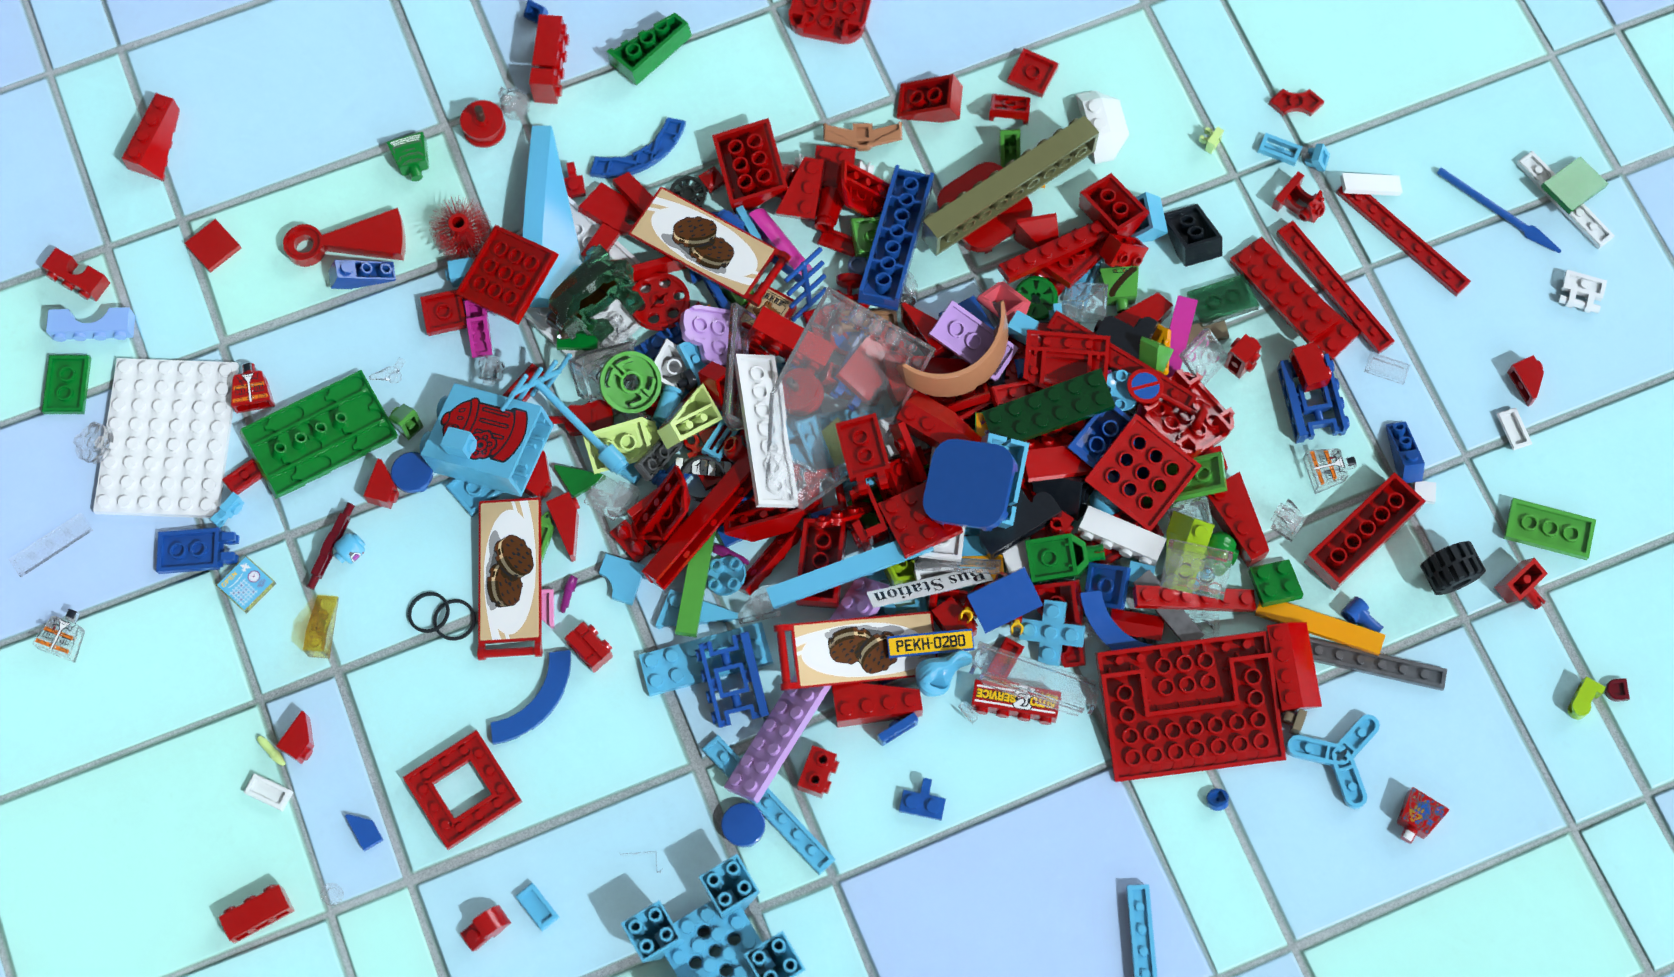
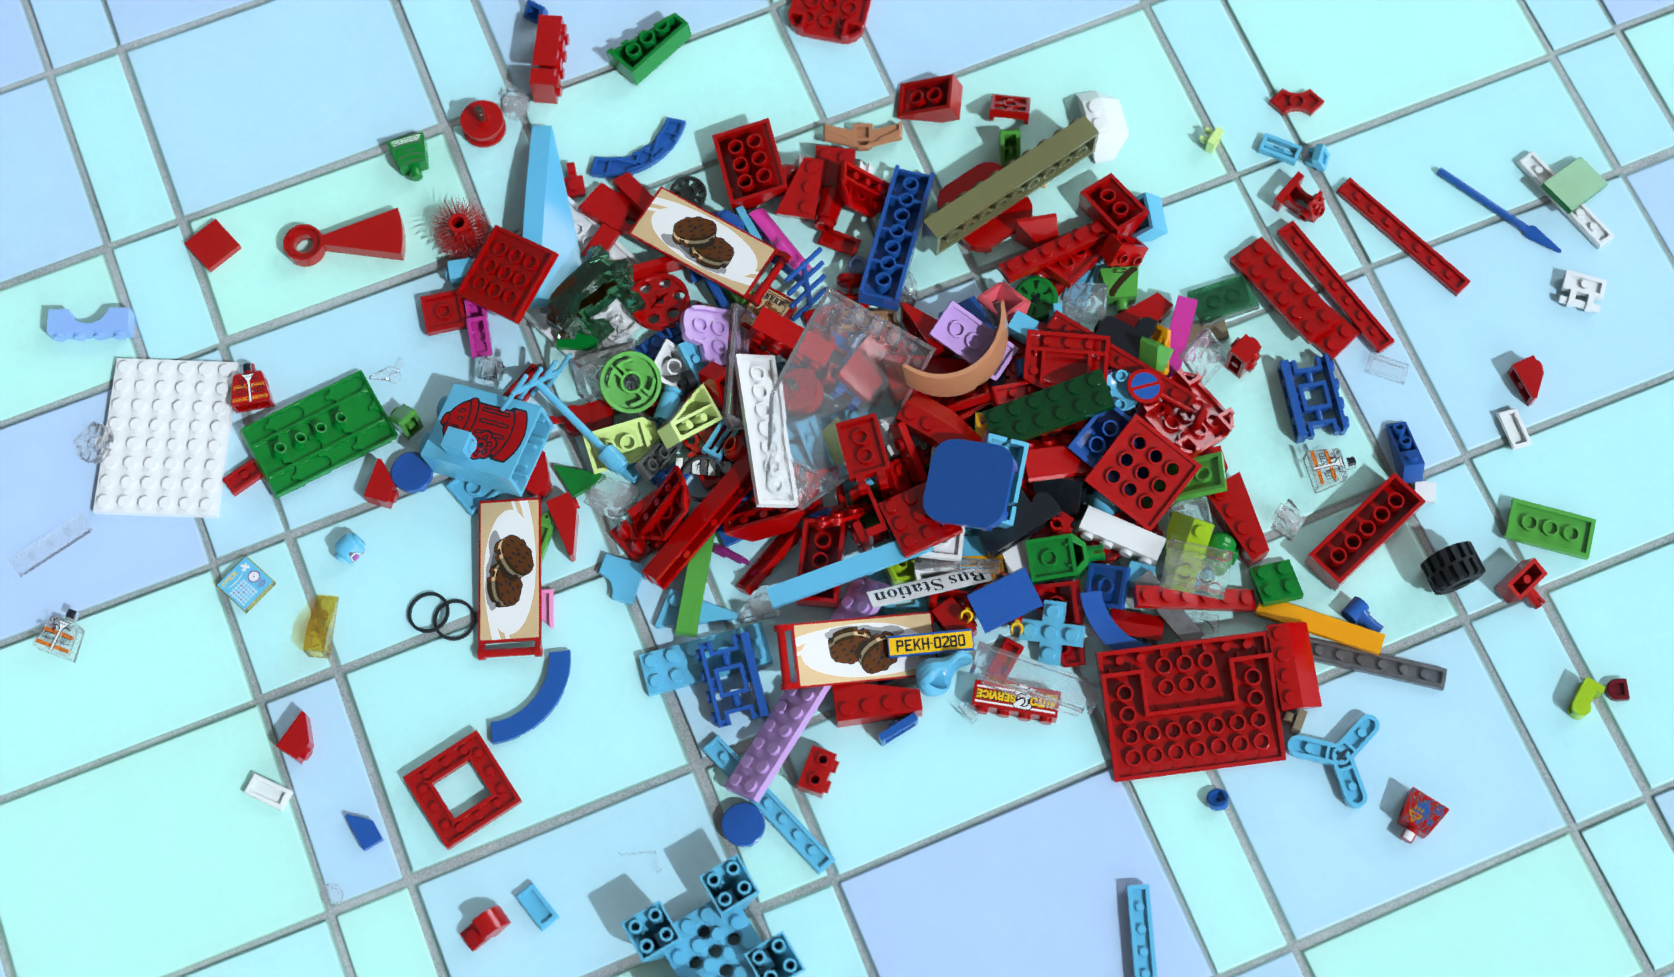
(66, 384): green tile -> none
(88, 284): red arch -> none
(153, 138): red wedge -> none
(194, 550): blue tile -> none
(228, 509): medium azure plate -> none
(256, 913): red brick -> none
(274, 754): yellowish green piece -> none
(326, 551): dark red piece -> none
(358, 274): blue slope -> none
(570, 586): magenta piece -> none
(589, 647): red brick -> none
(712, 179): red tile -> none
(726, 575): medium azure dish -> none
(863, 234): bright green tile -> none
(922, 803): blue plate -> none
(1033, 73): red plate -> none
(1193, 235): black slope -> none
(1310, 367): red brick -> none
(1371, 184): white tile -> none

